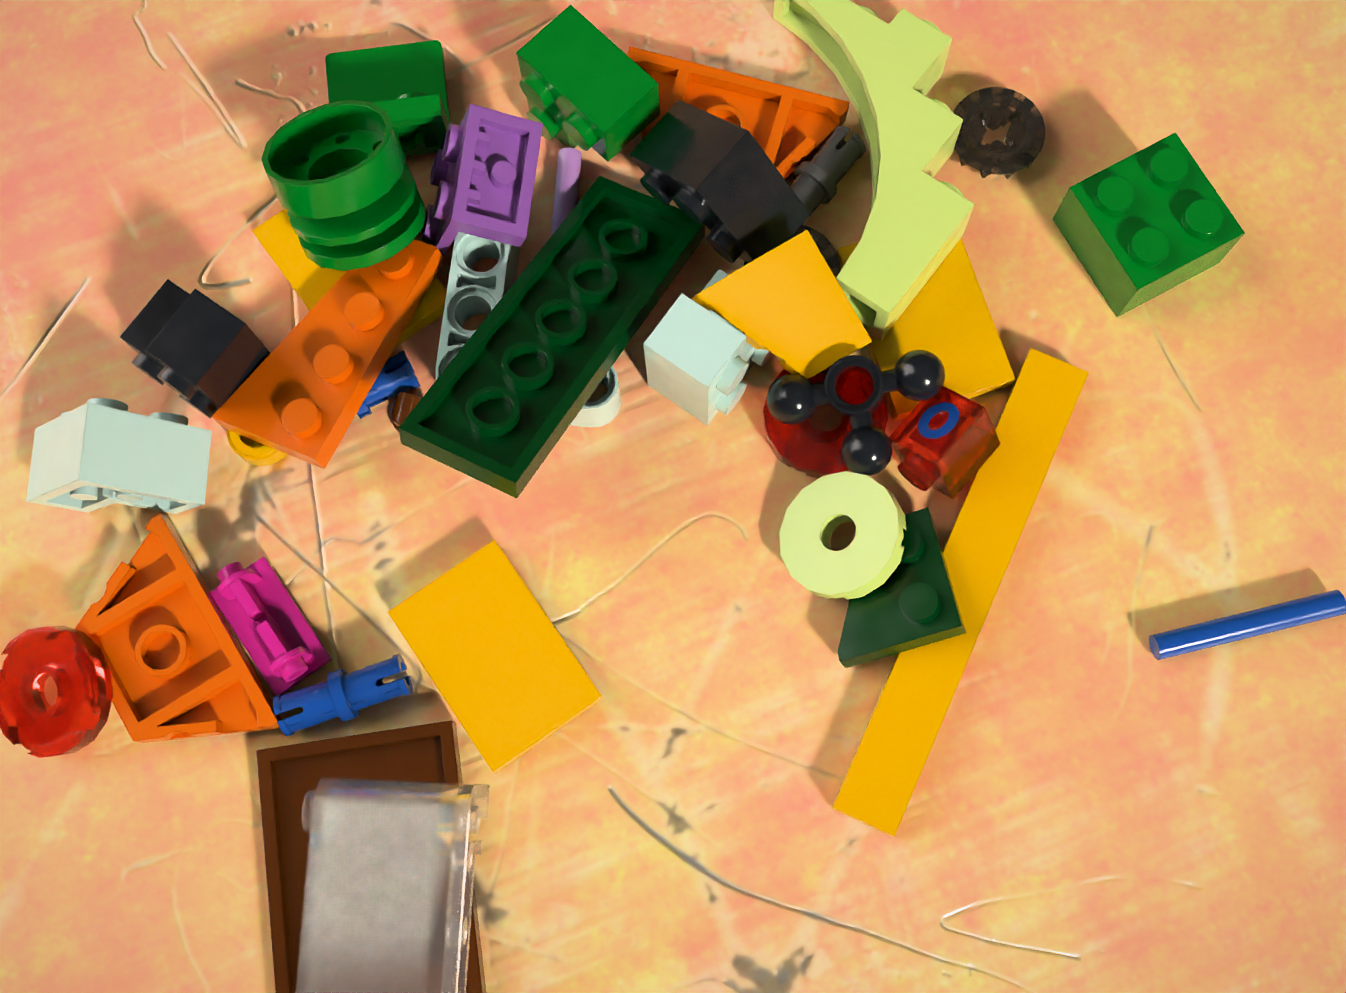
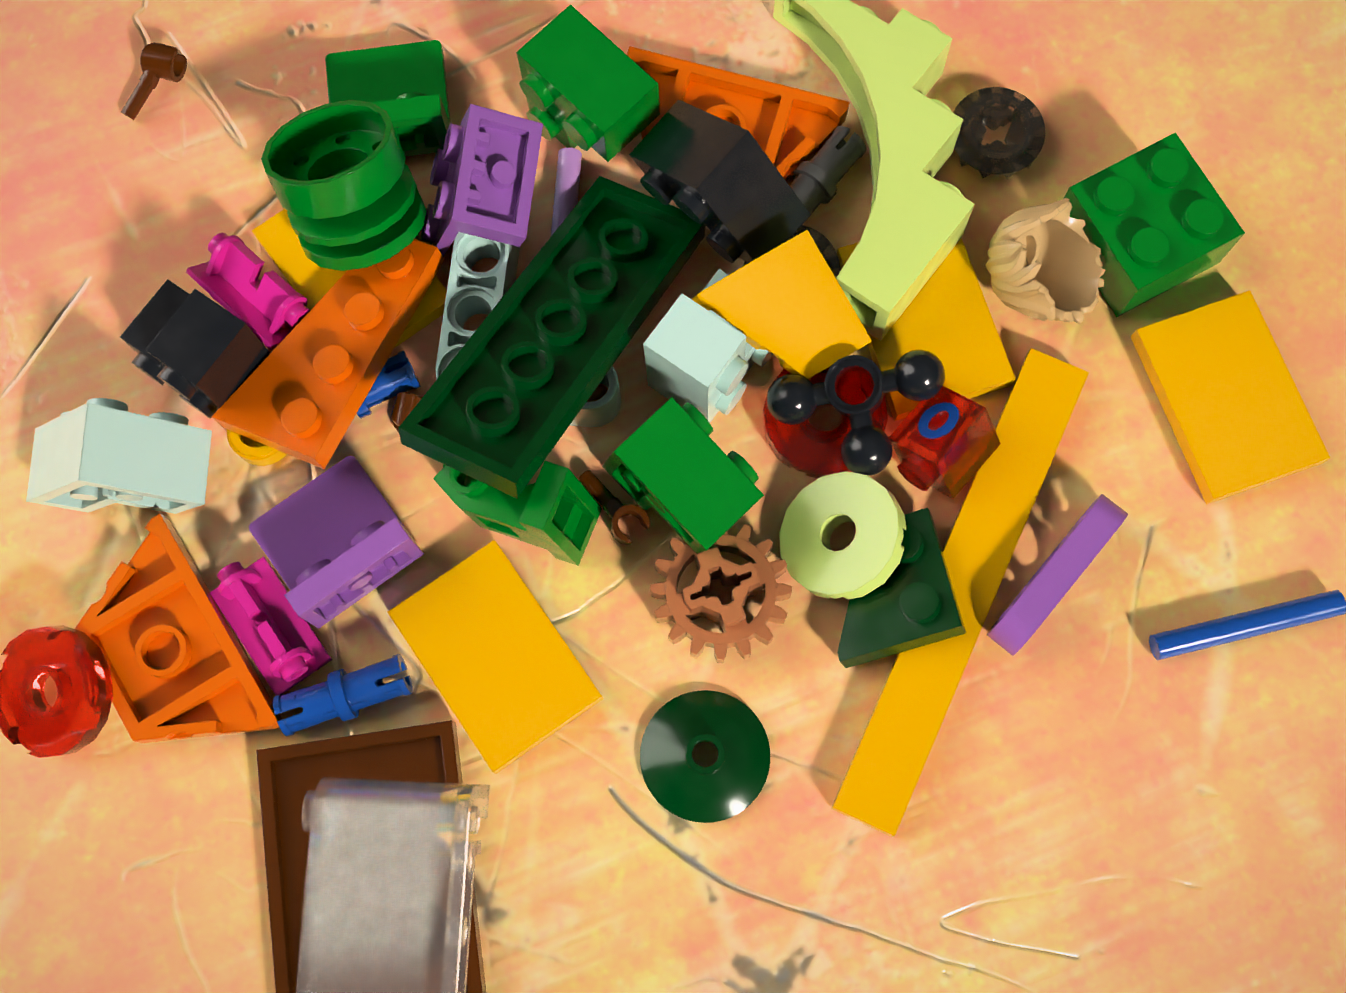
(156, 62): none -> reddish brown hand
(232, 279): none -> dark pink hinge
(334, 542): none -> medium lavender bracket
(548, 514): none -> green tile
(613, 506): none -> reddish brown hand
(685, 475): none -> green brick
(699, 791): none -> dark green dish
(748, 580): none -> nougat gear
(1045, 264): none -> tan hair
(1057, 574): none -> medium lavender beam
(1229, 397): none -> yellow tile

